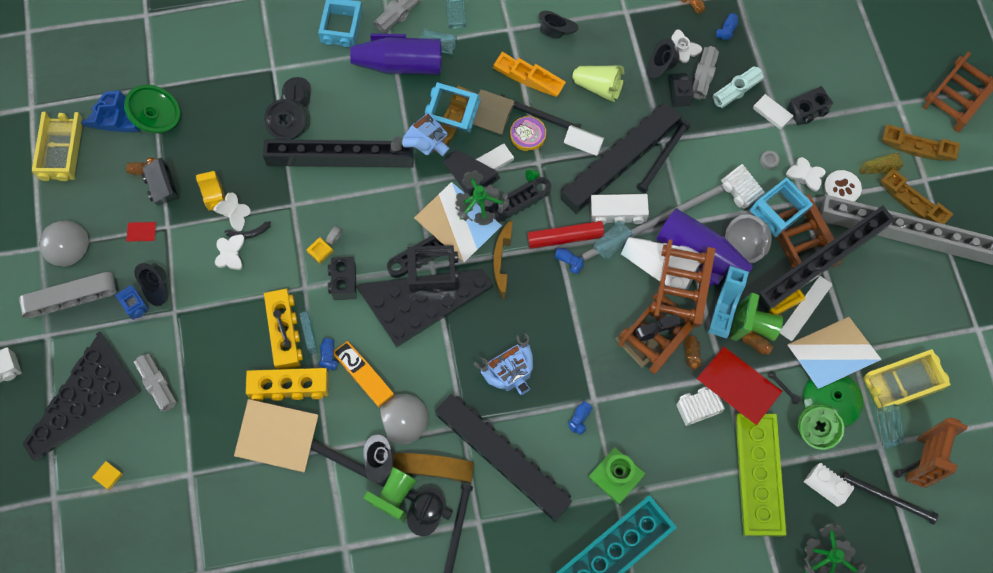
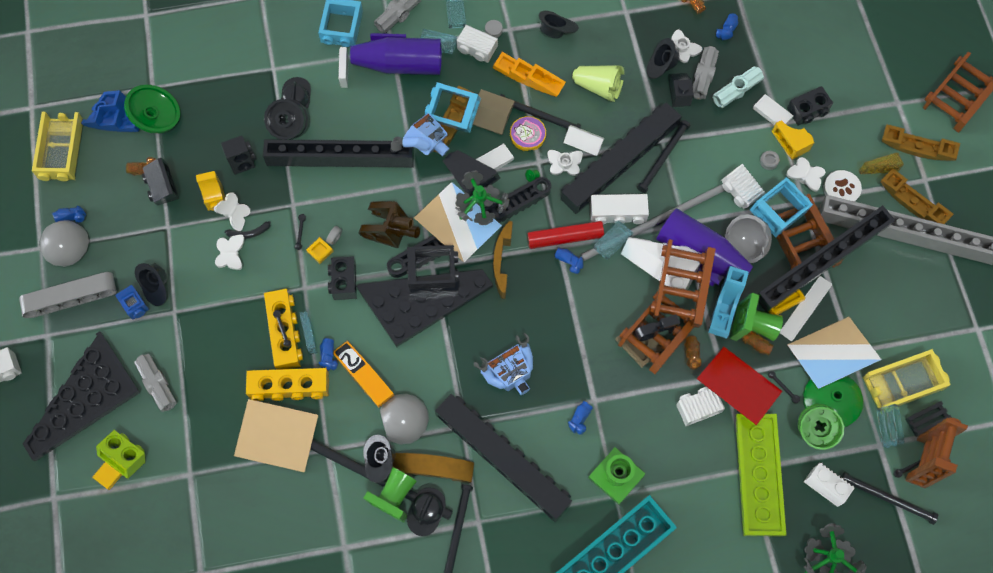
(73, 214): none -> blue arm
(117, 457): none -> lime brick
(141, 231): red sticker -> none
(239, 154): none -> black brick
(302, 218): none -> black hinge
(343, 67): none -> white tile
(393, 229): none -> dark brown piece
(477, 44): none -> white brick
(493, 28): none -> light grey tile
(564, 162): none -> white animal
(794, 141): none -> yellow arch
(942, 411): none -> black tile

